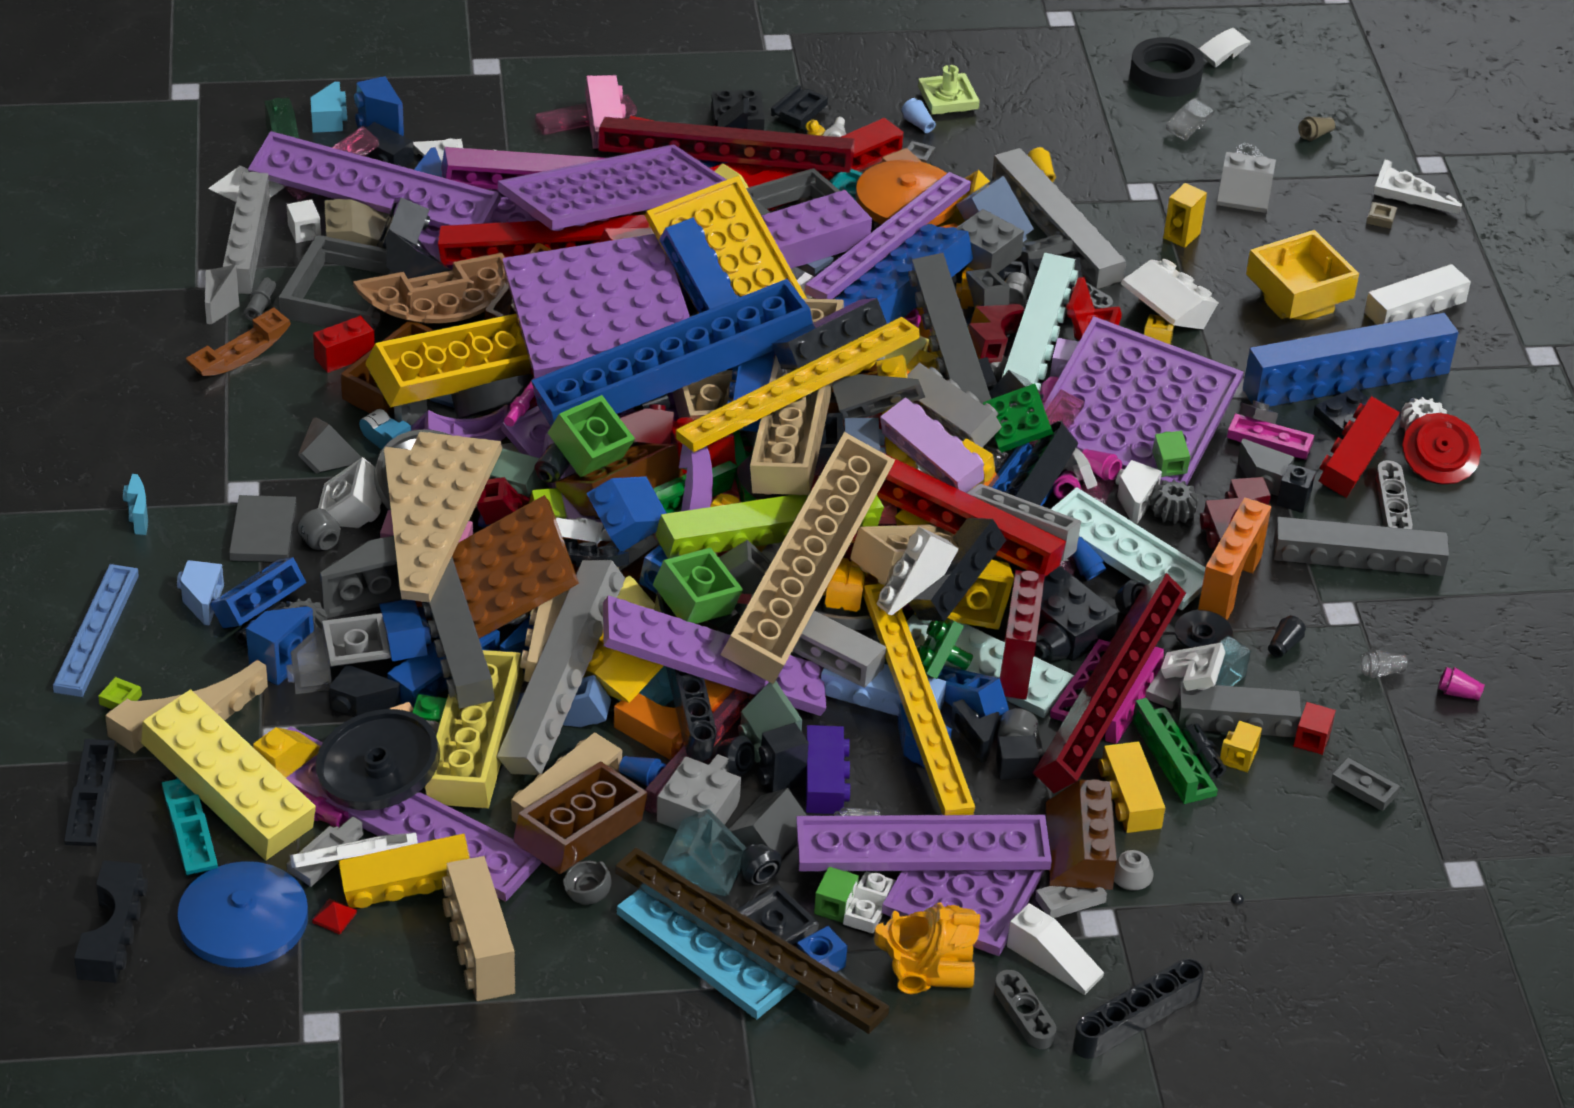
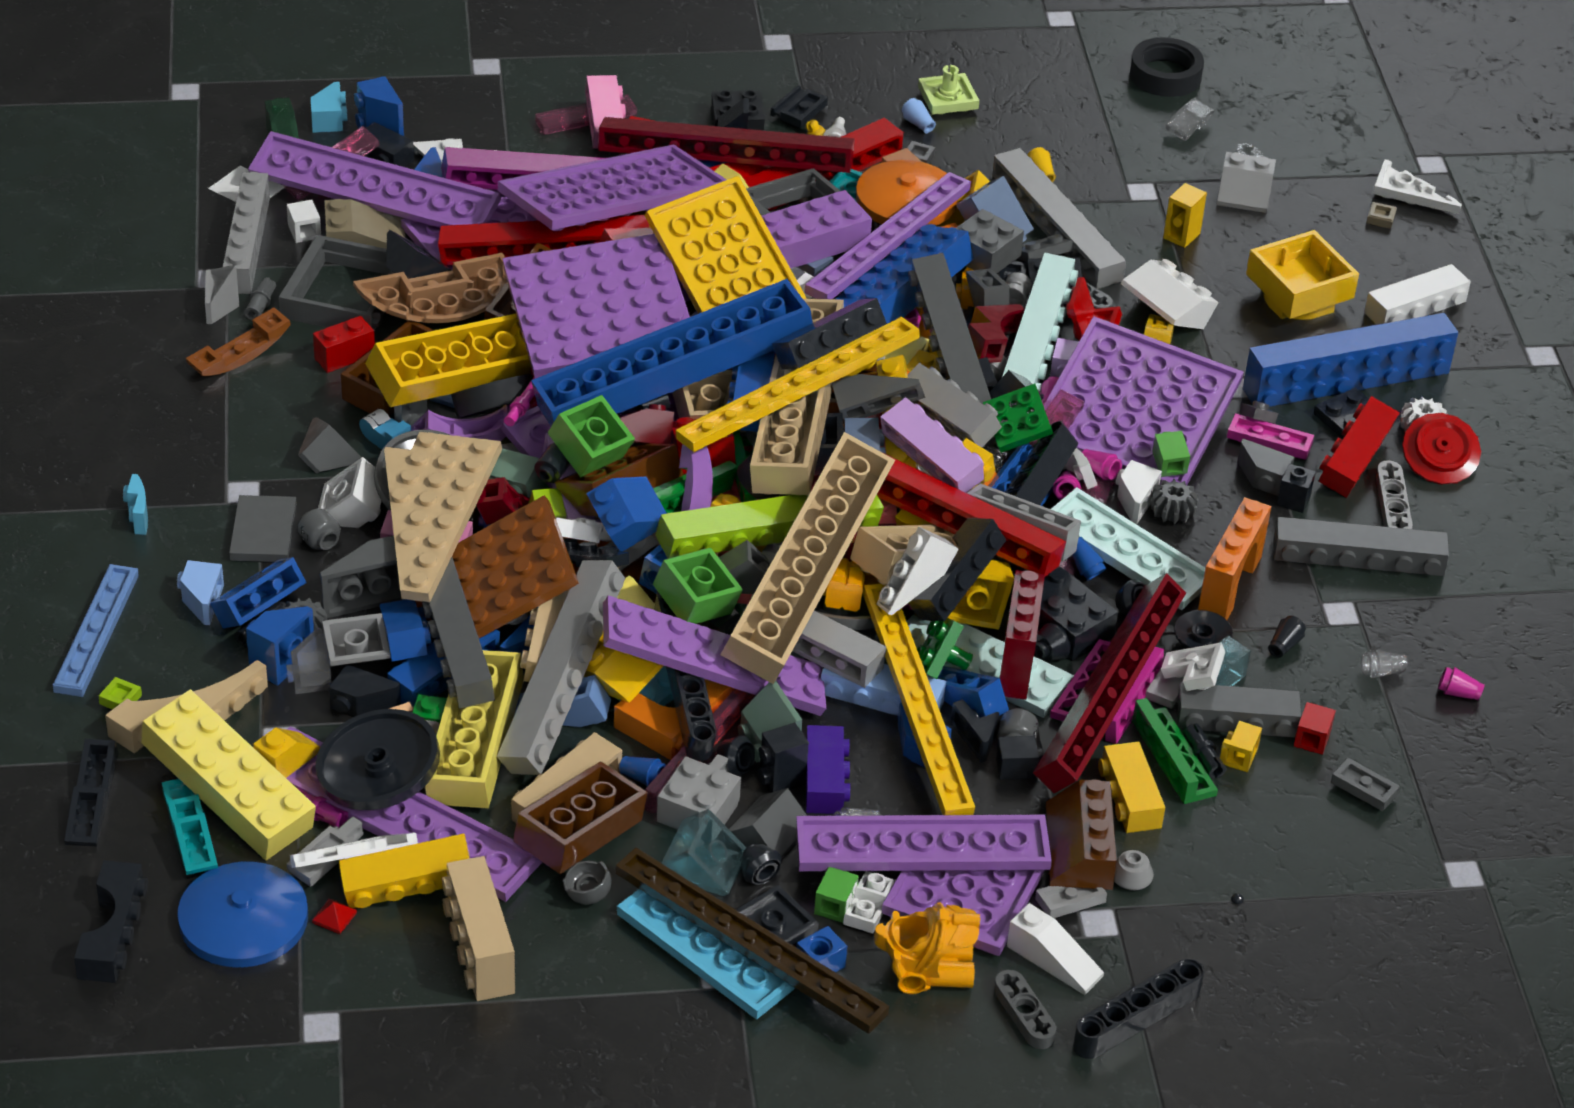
(406, 220): brick -> none
(697, 265): blue brick -> none
(1220, 513): arch -> none
(1224, 45): white slope -> none
(1314, 127): dark tan cone -> none

